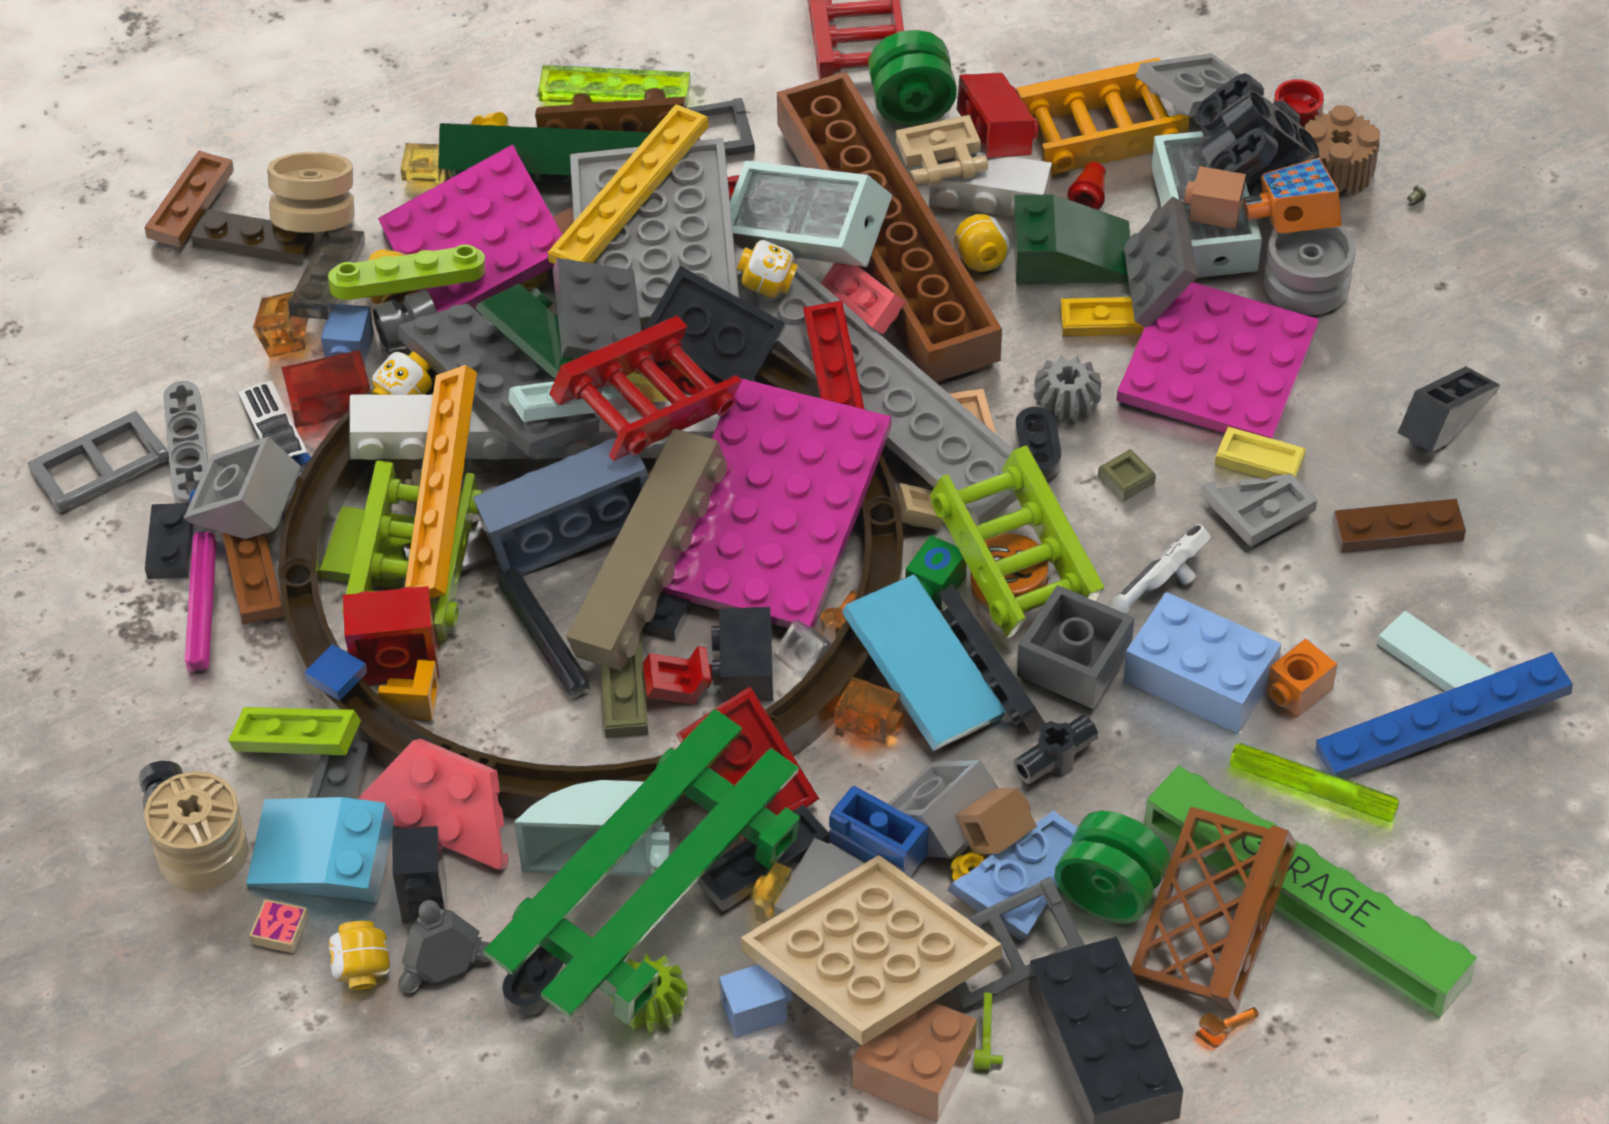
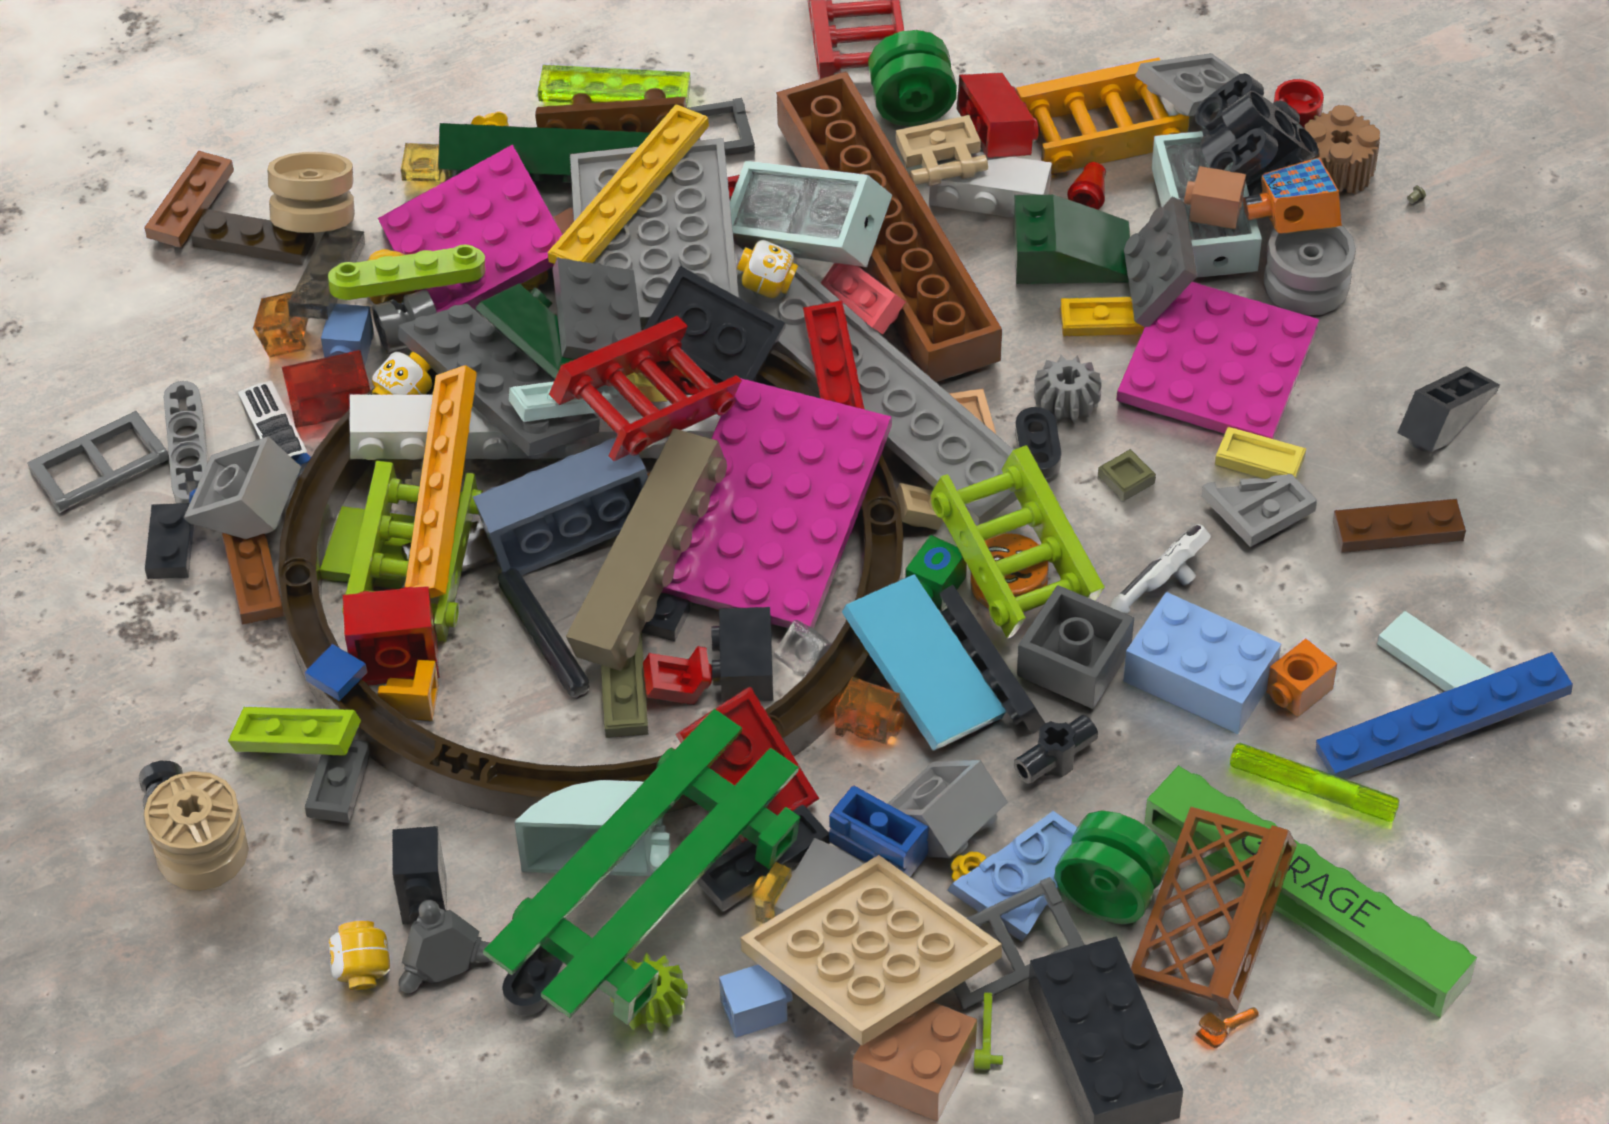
(200, 601): dark pink axle -> none
(279, 926): tile -> none
(322, 847): medium azure slope -> none
(446, 791): coral wing -> none
(835, 614): clear orange hand -> none
(981, 239): yellow head -> none
(996, 820): medium nougat brick -> none

